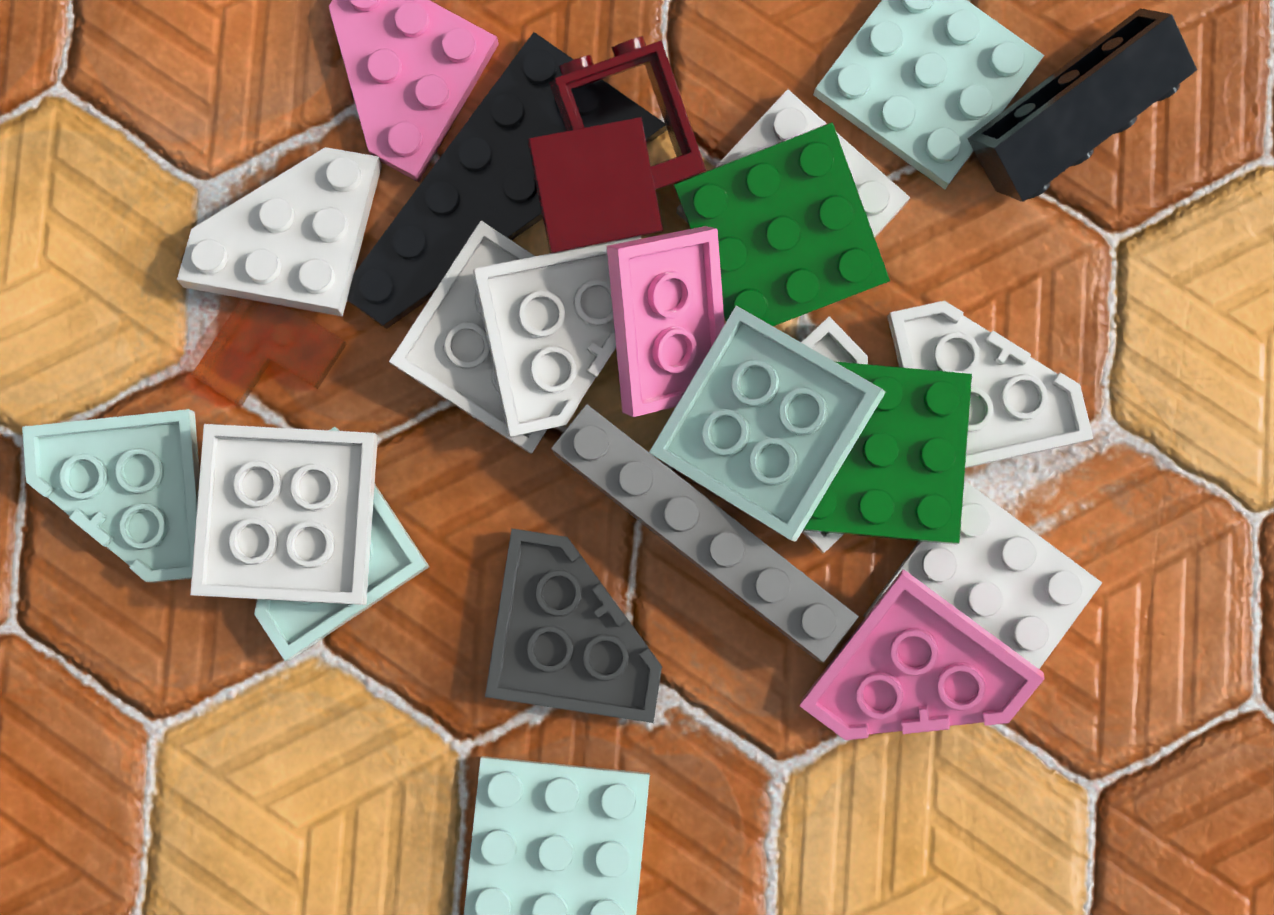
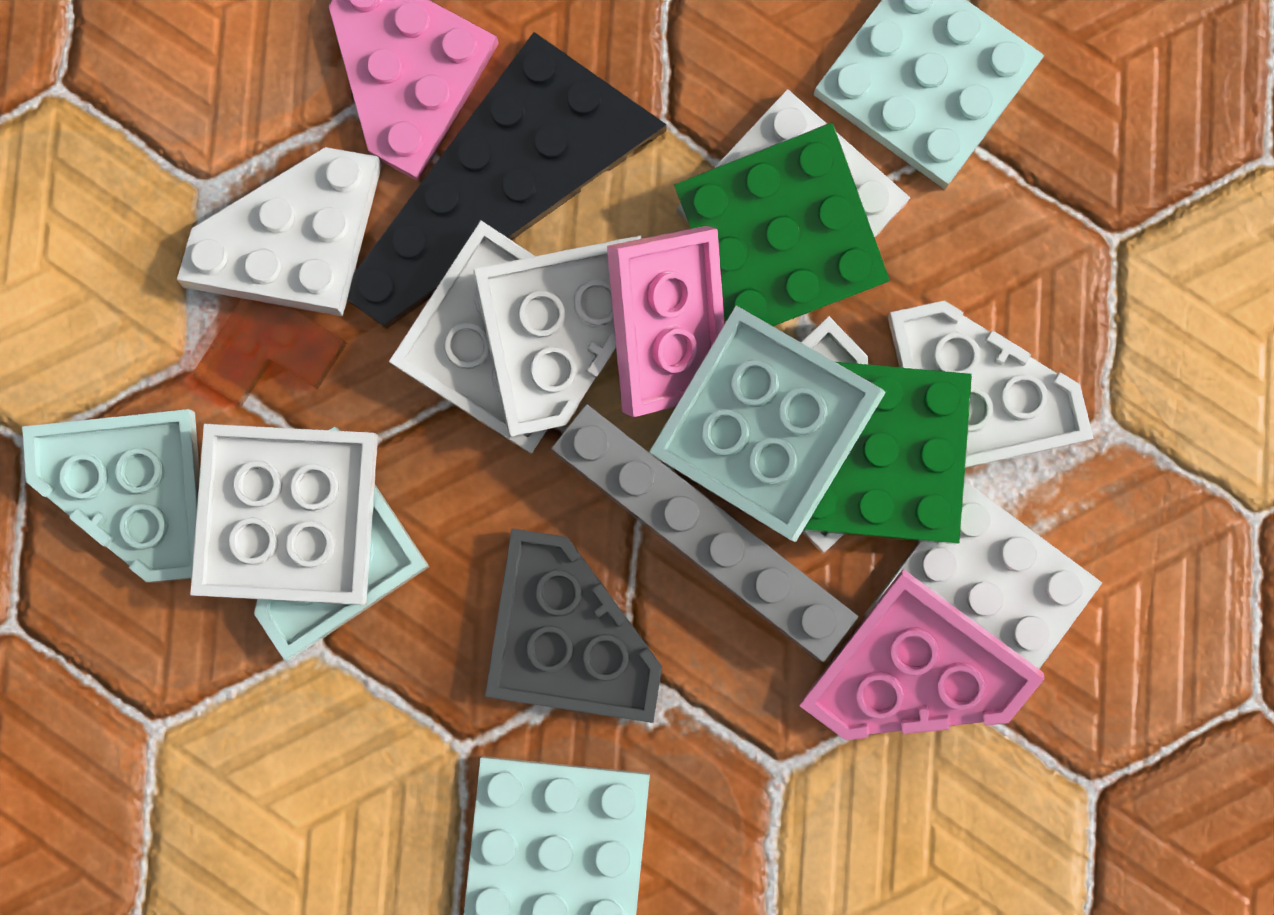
(595, 184): dark red tile -> none
(626, 57): dark red window -> none
(1083, 104): black brick -> none

